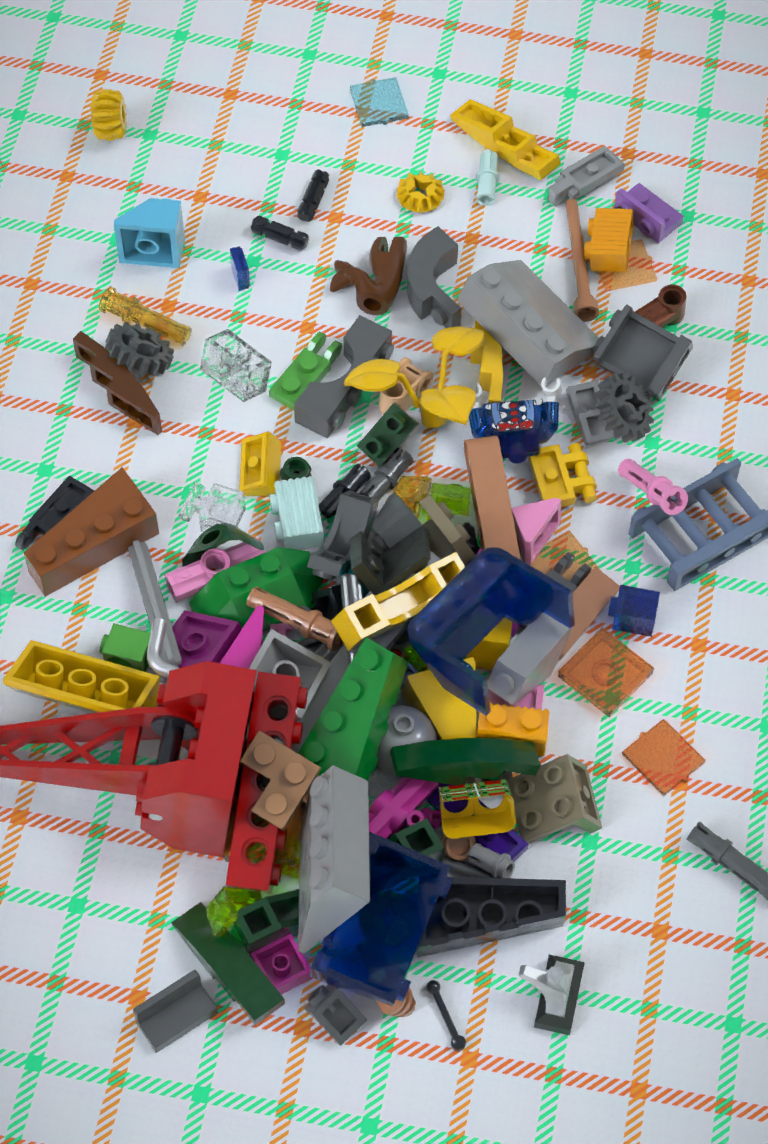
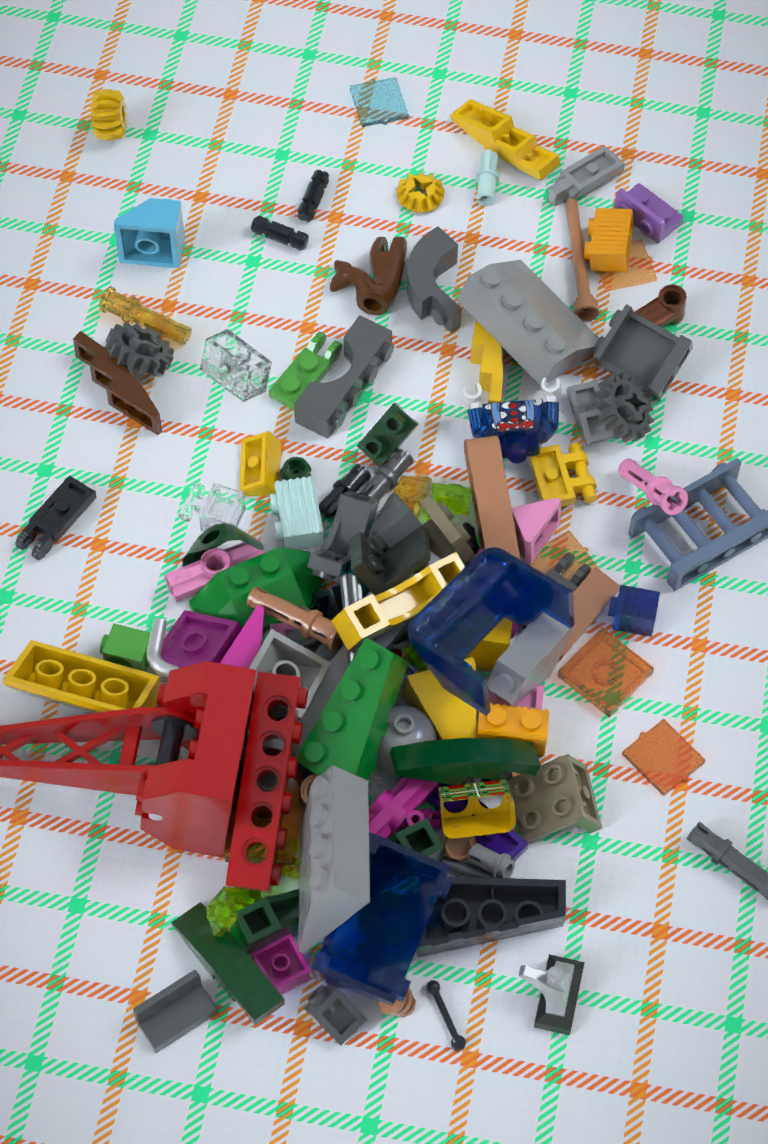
(92, 534): dark orange wedge -> none
(153, 598): light grey axle -> none
(239, 268): clear blue tile -> none
(288, 776): medium nougat plate -> none
(418, 380): light nougat piece -> none
(435, 405): yellow plant -> none

